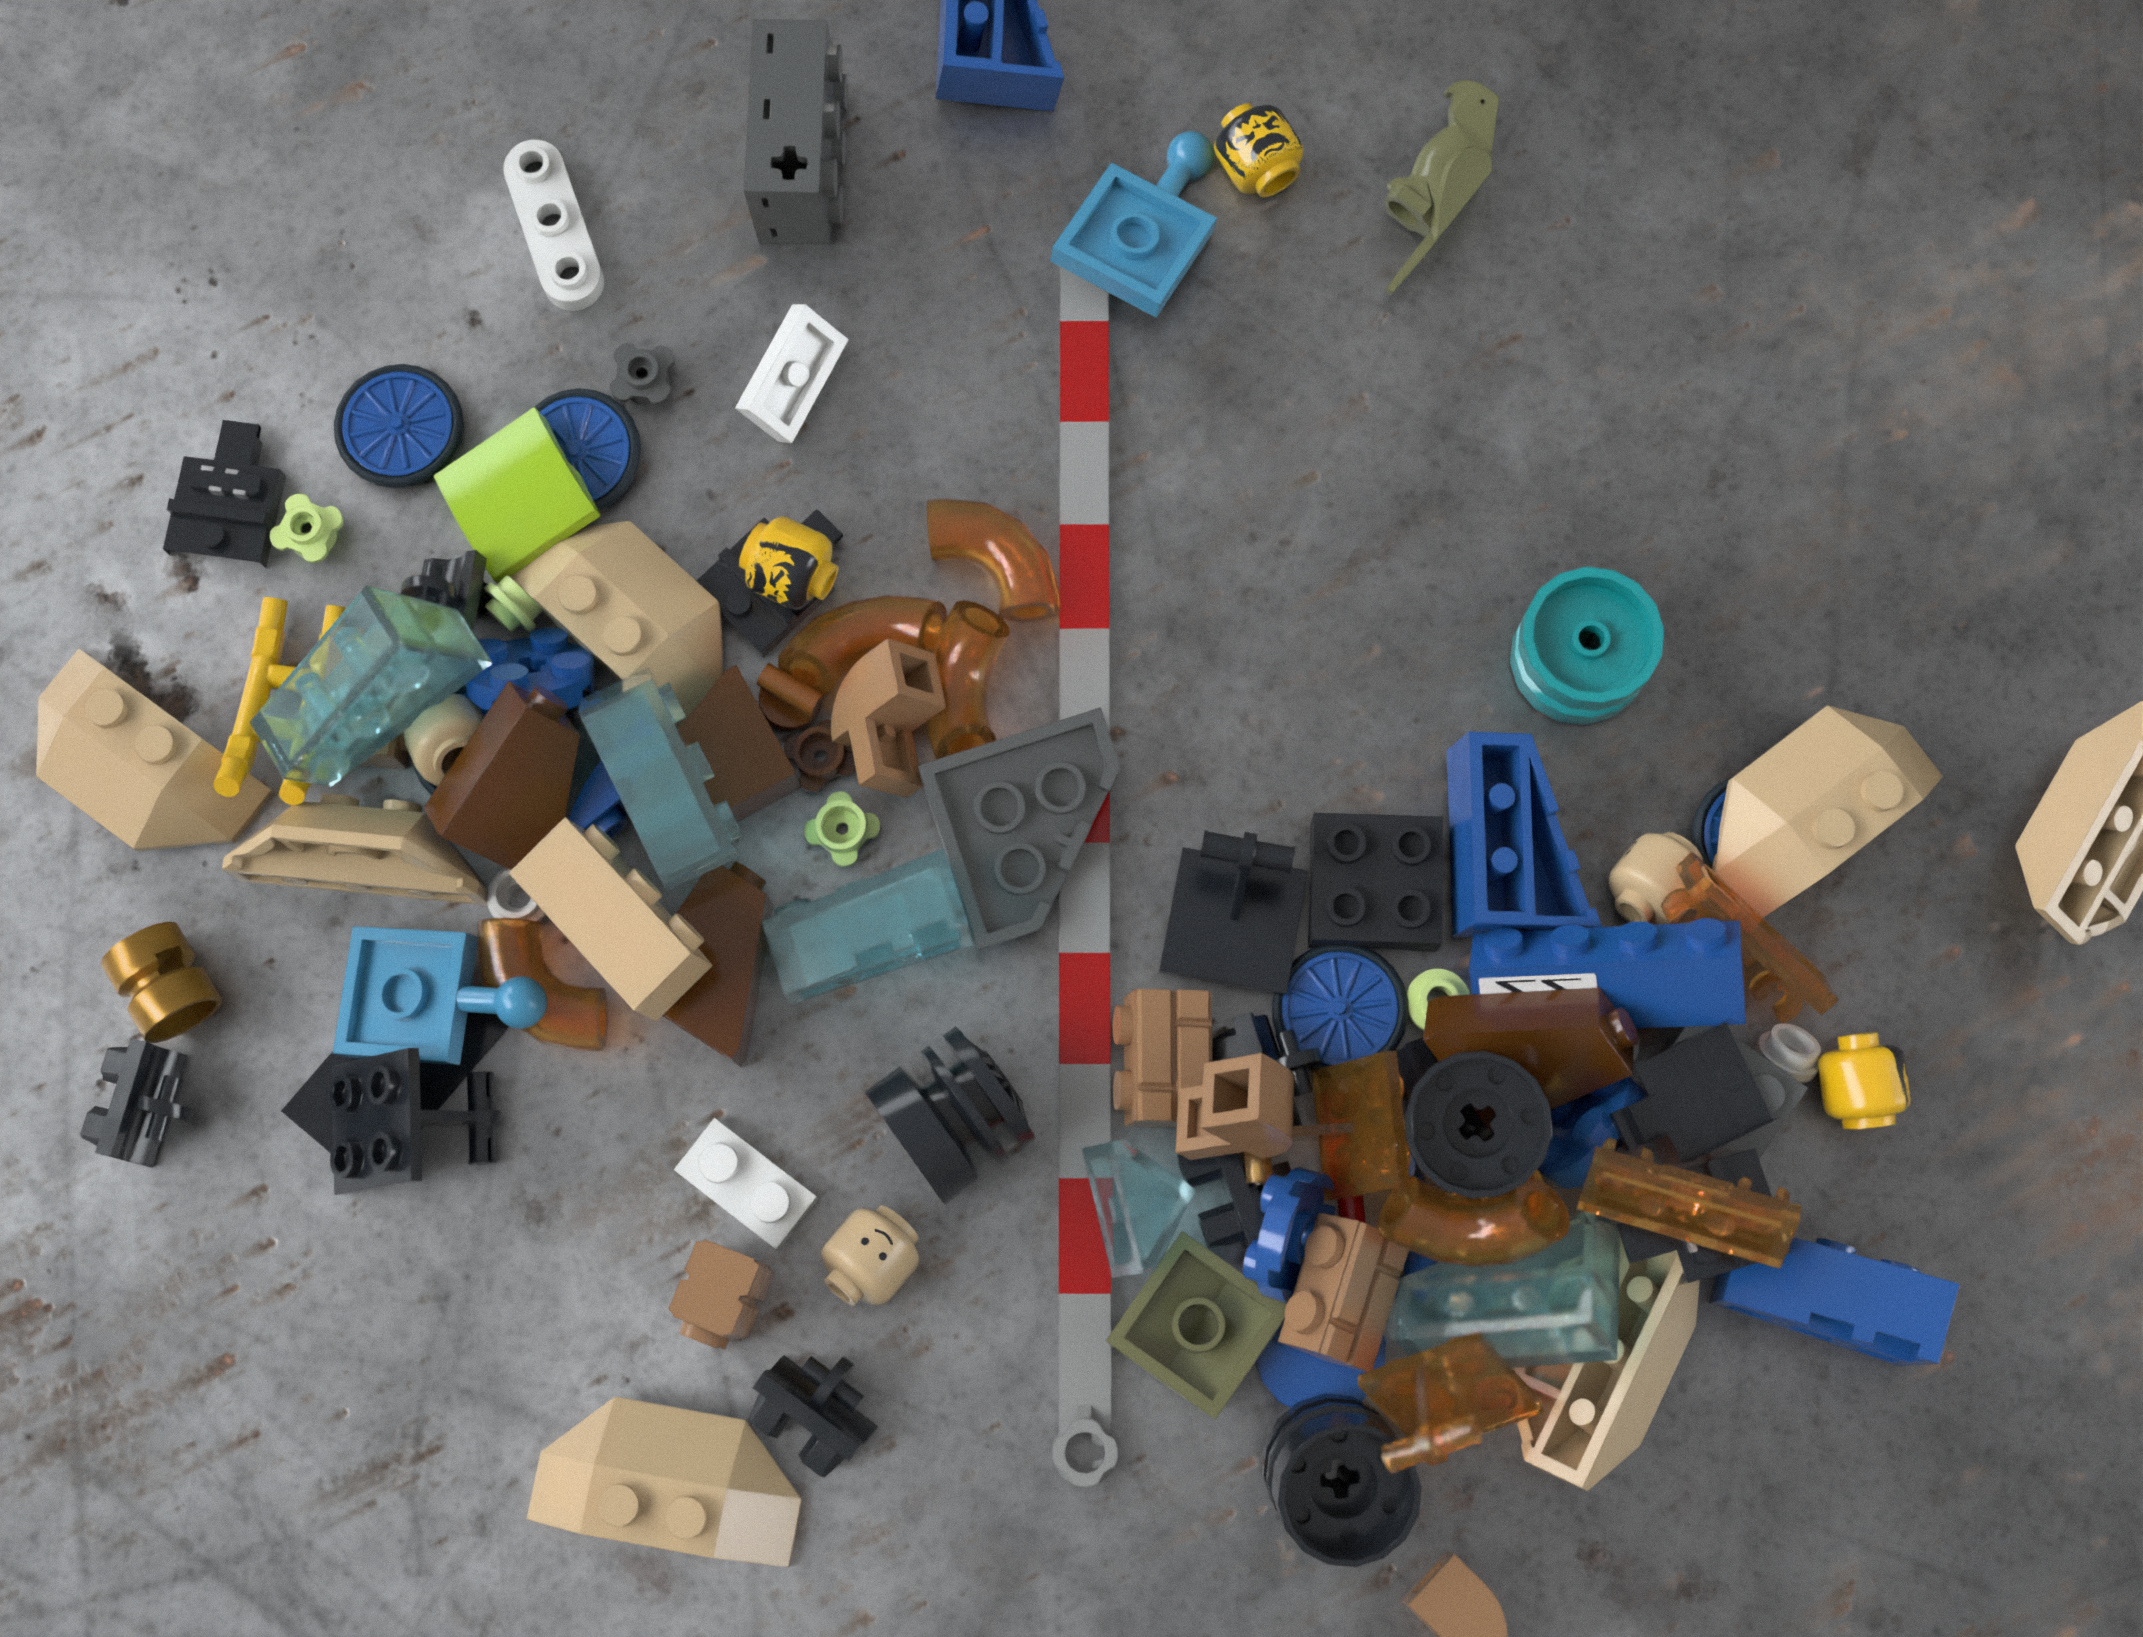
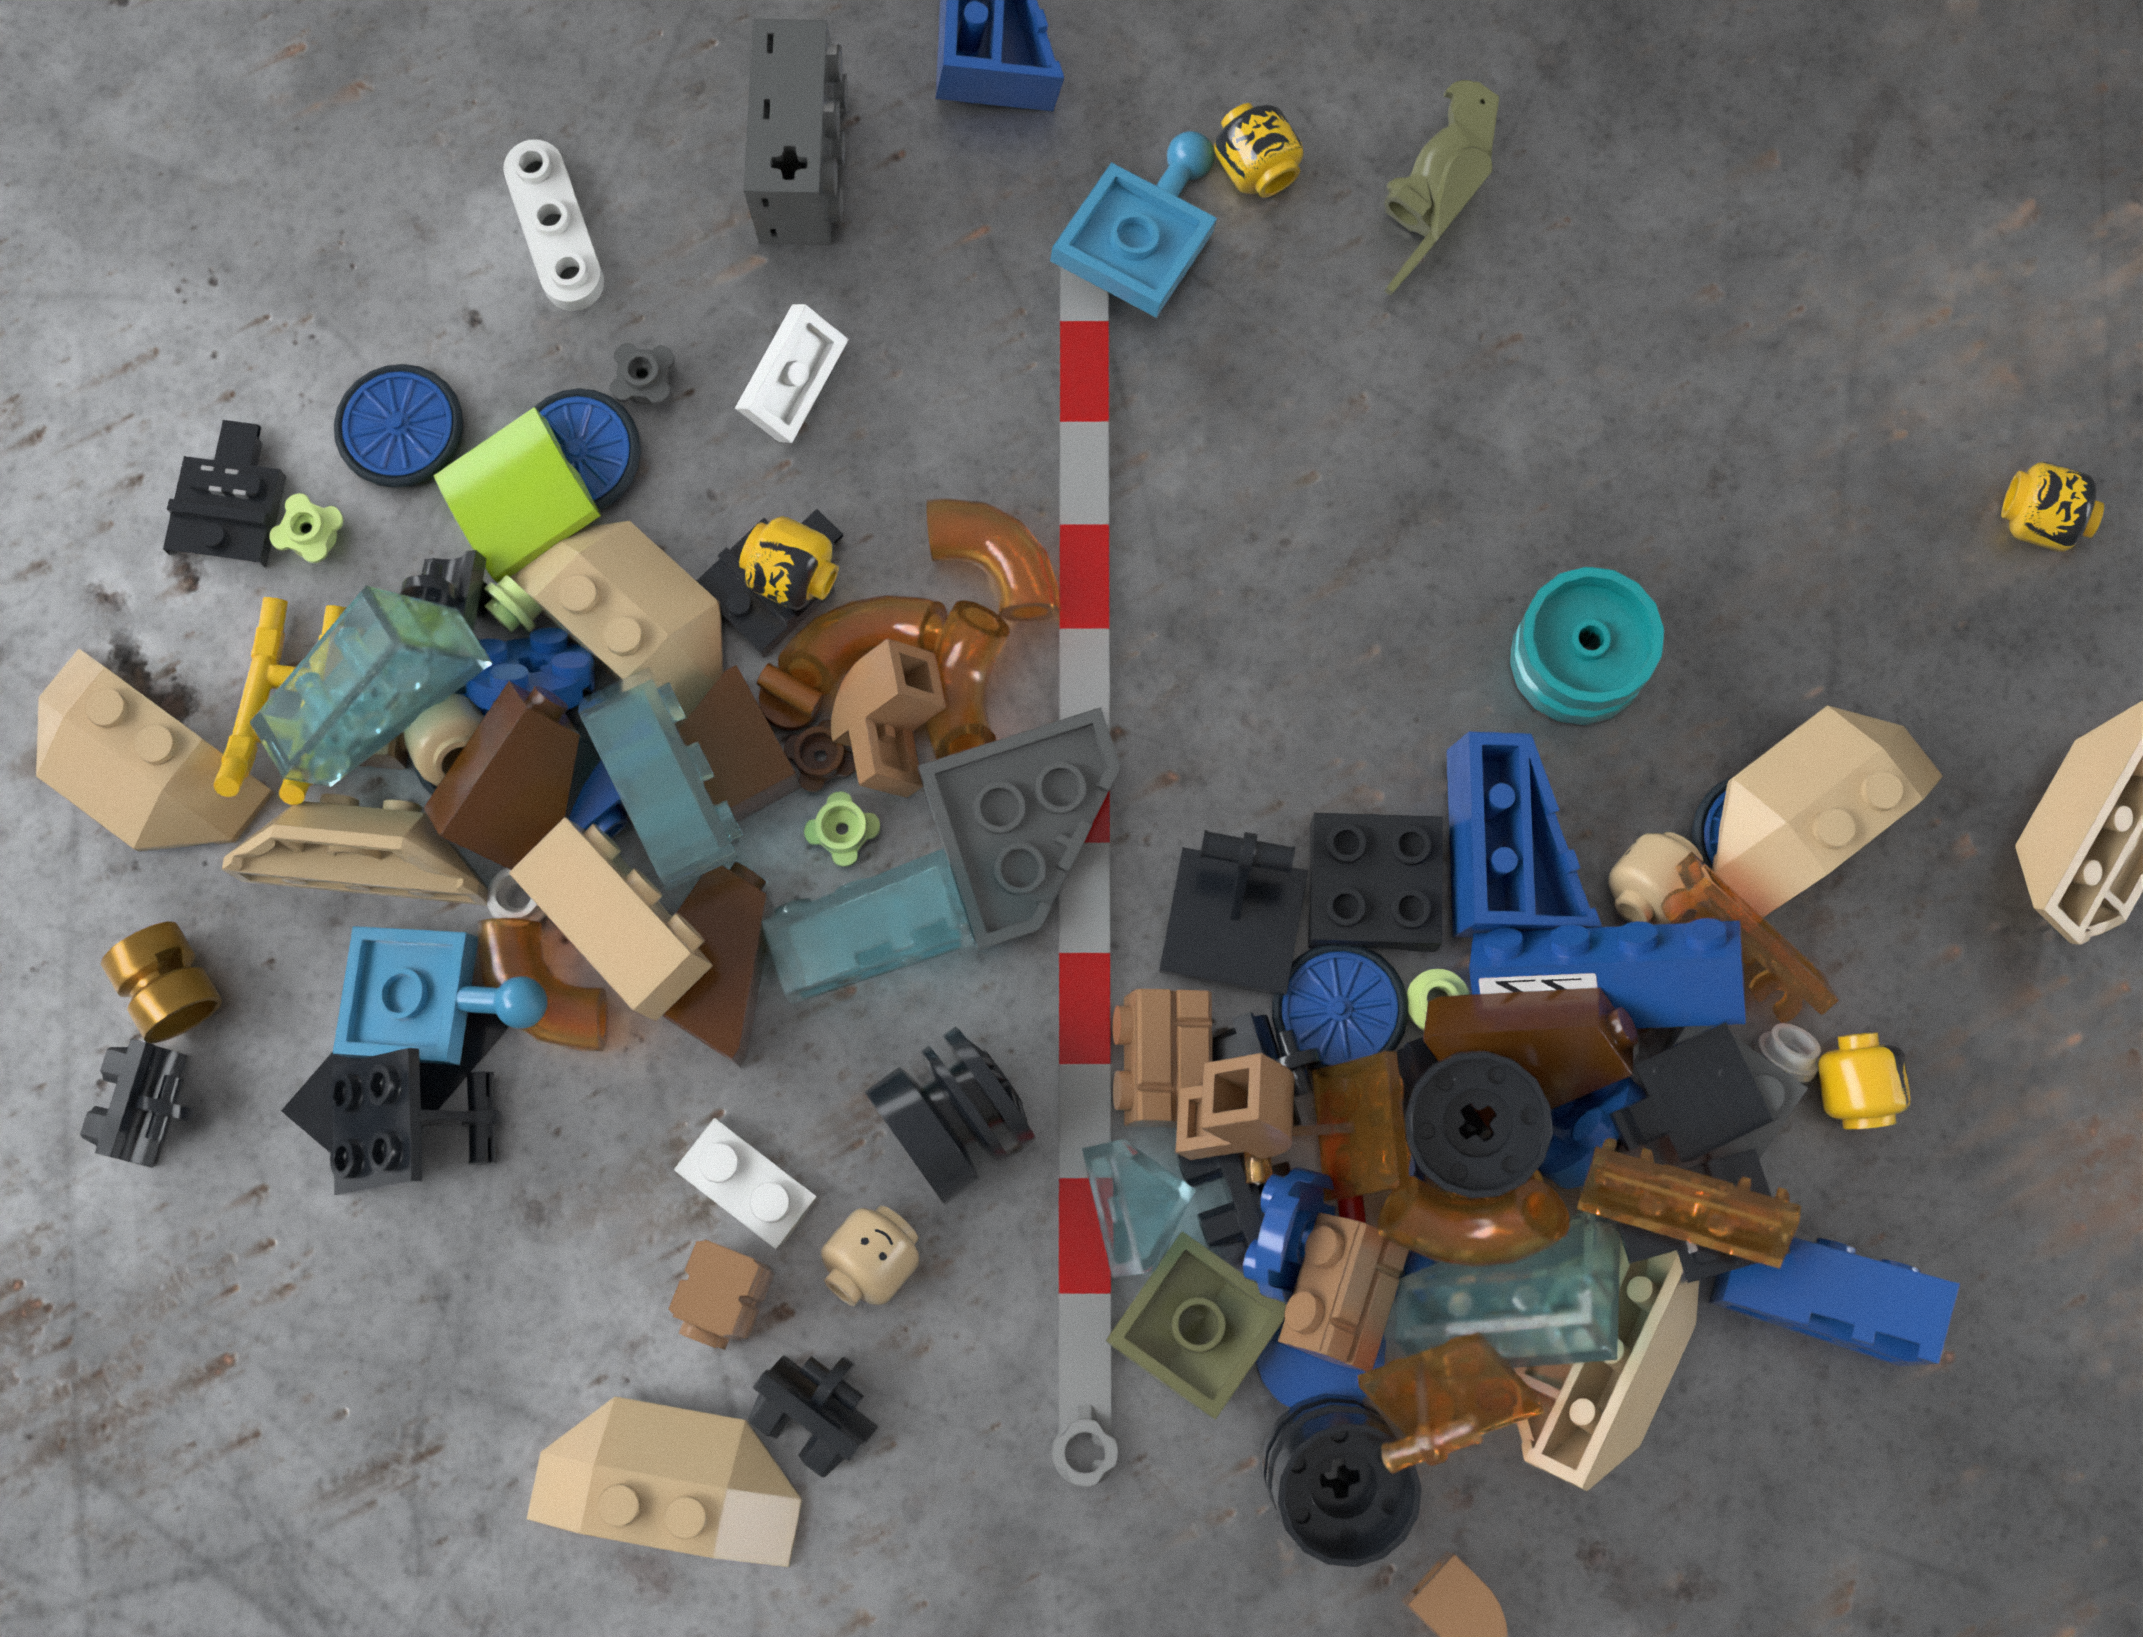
(2052, 506): none -> yellow head

